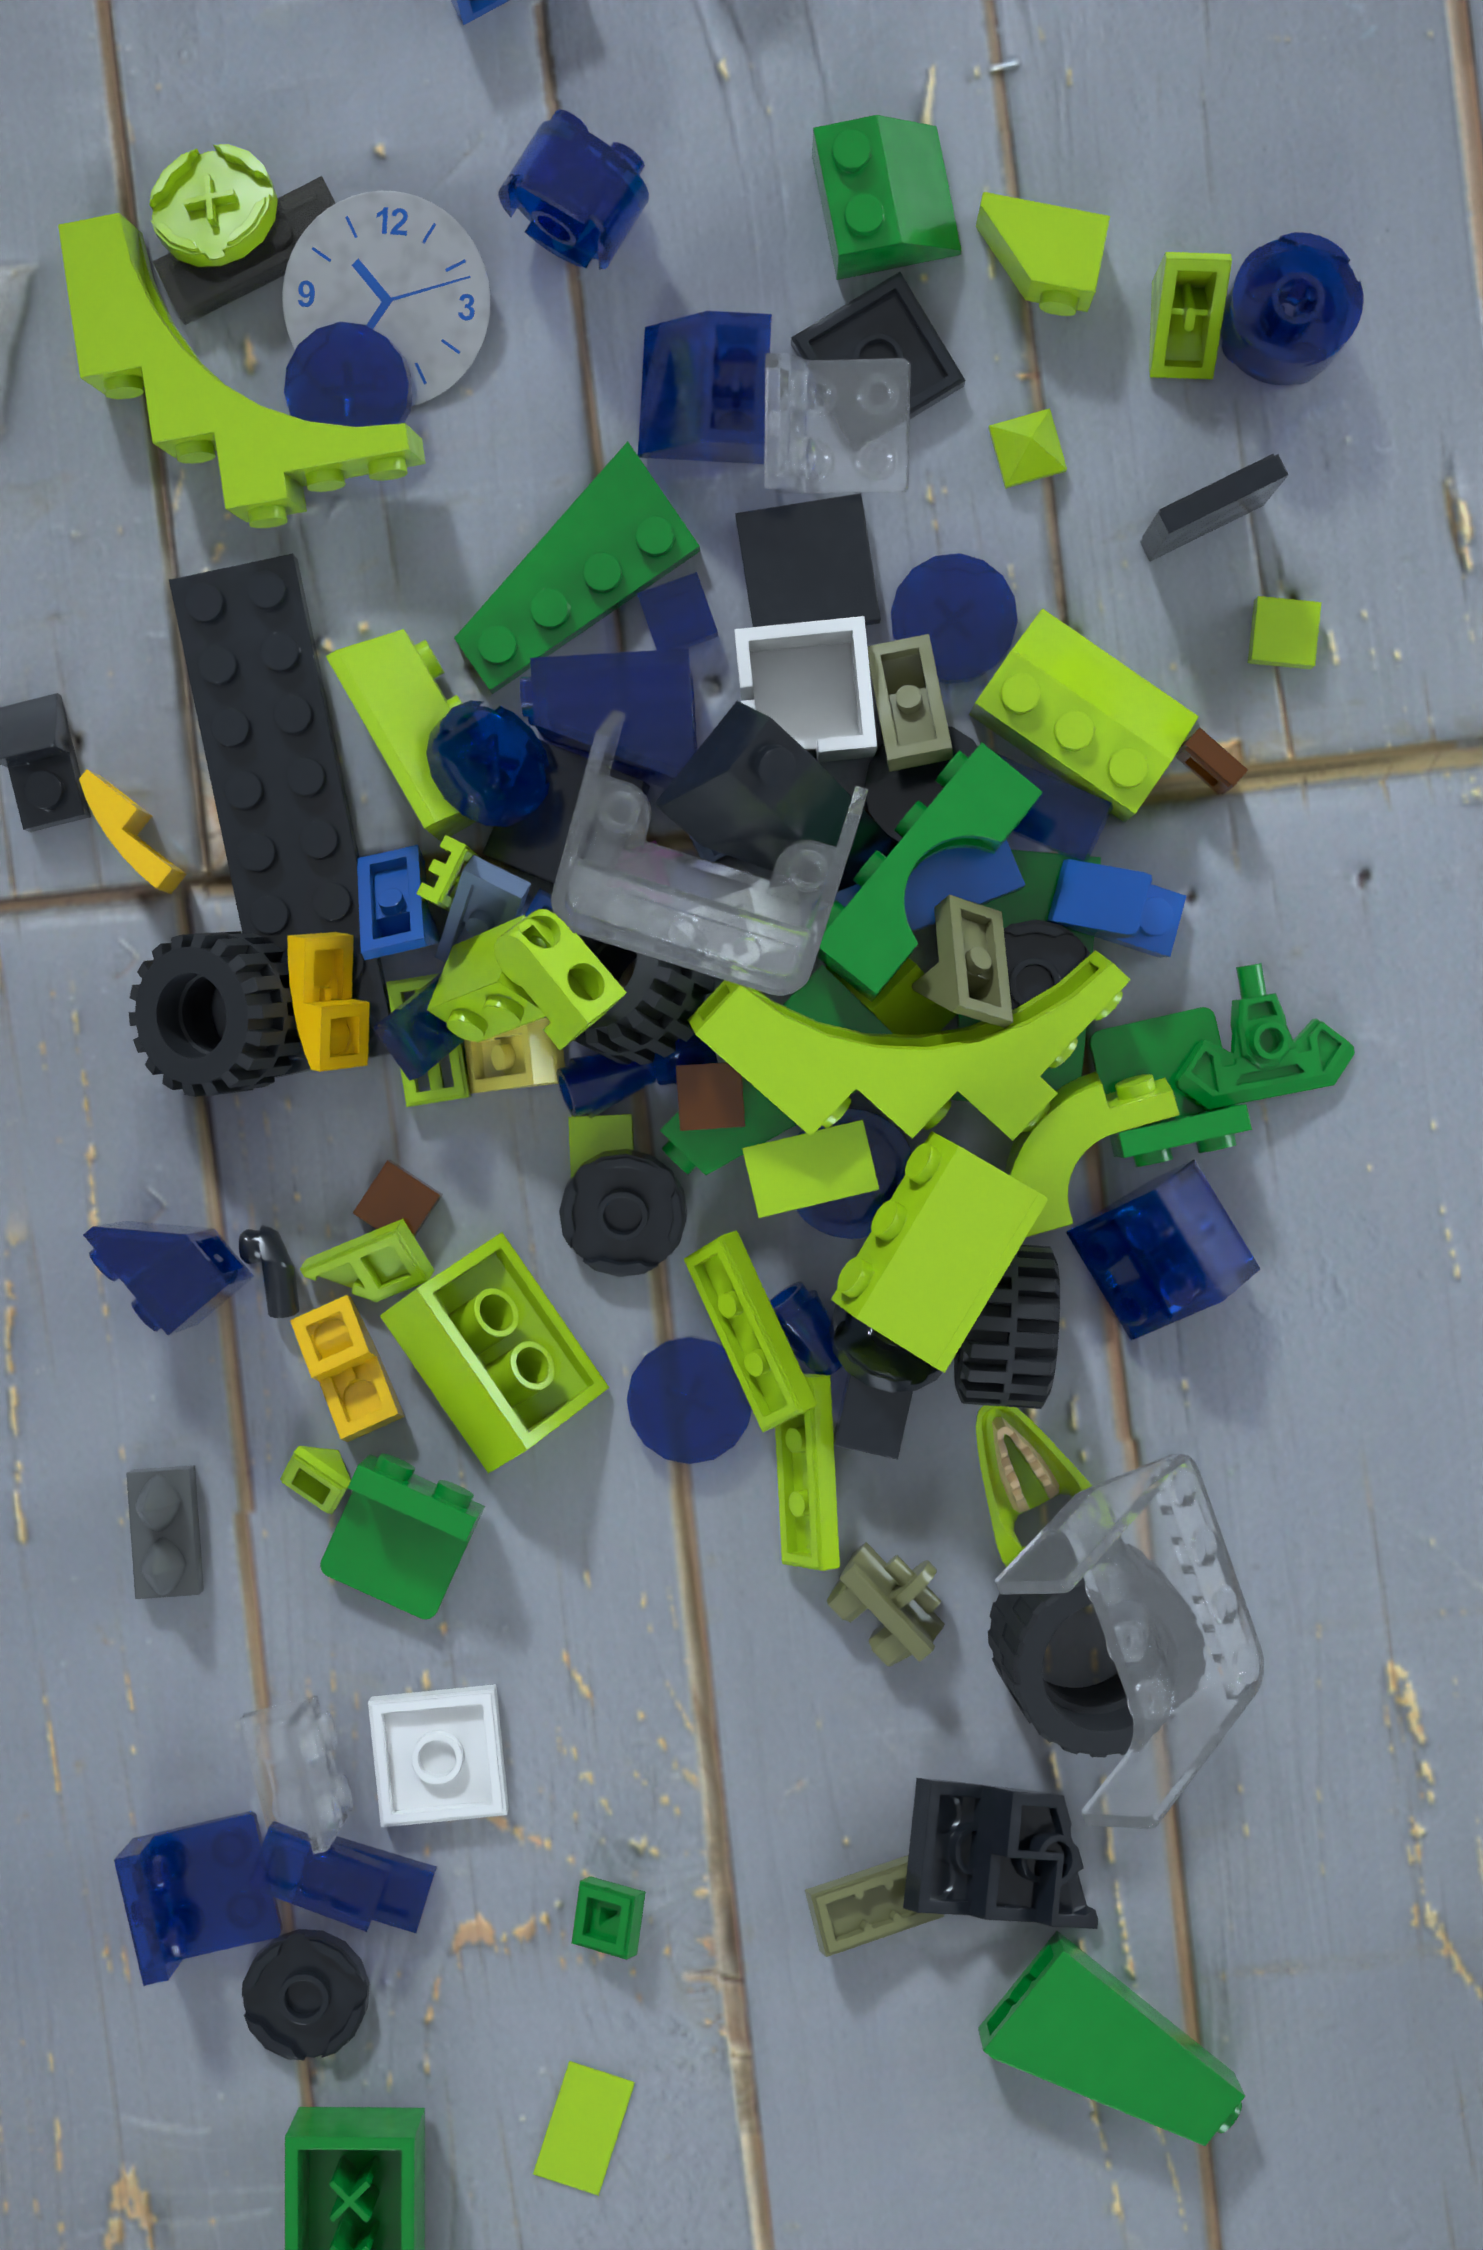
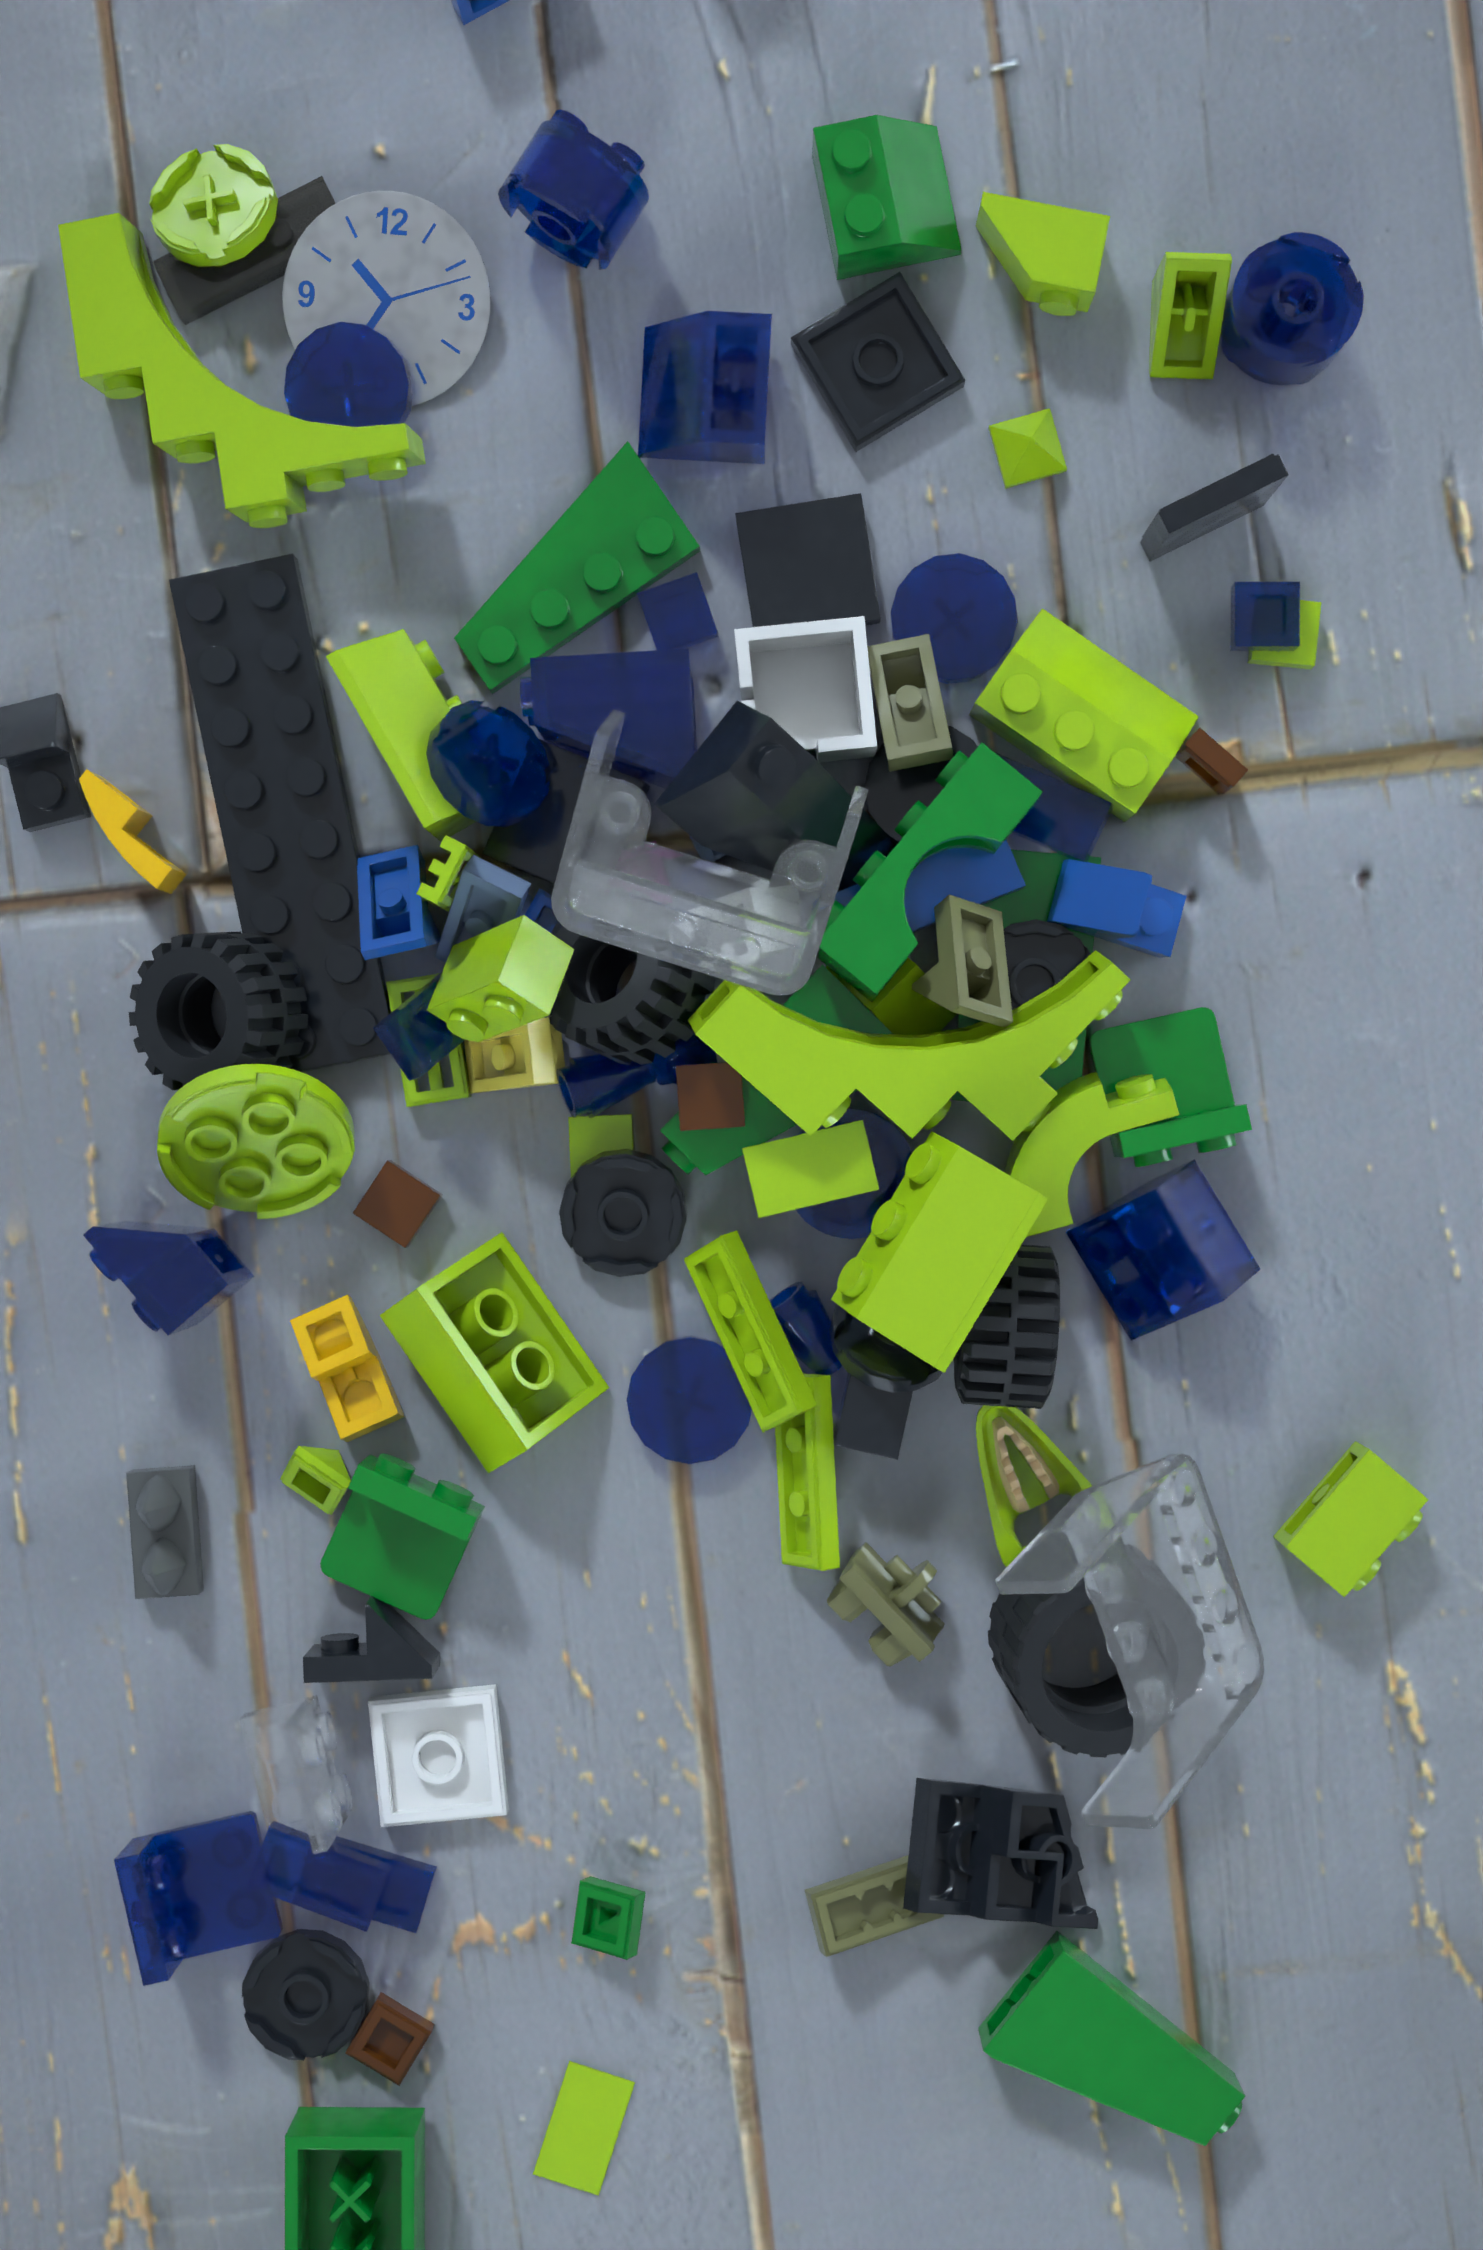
(256, 1140): none -> lime tile
(277, 1268): black arm -> none
(326, 1016): yellow slope -> none
(374, 1263): lime tile -> none
(390, 1652): none -> black slope
(390, 2038): none -> reddish brown tile
(557, 974): lime leg -> none
(836, 425): clear bracket -> none
(1262, 1054): green piece -> none
(1265, 616): none -> clear blue tile
(1352, 1519): none -> lime brick

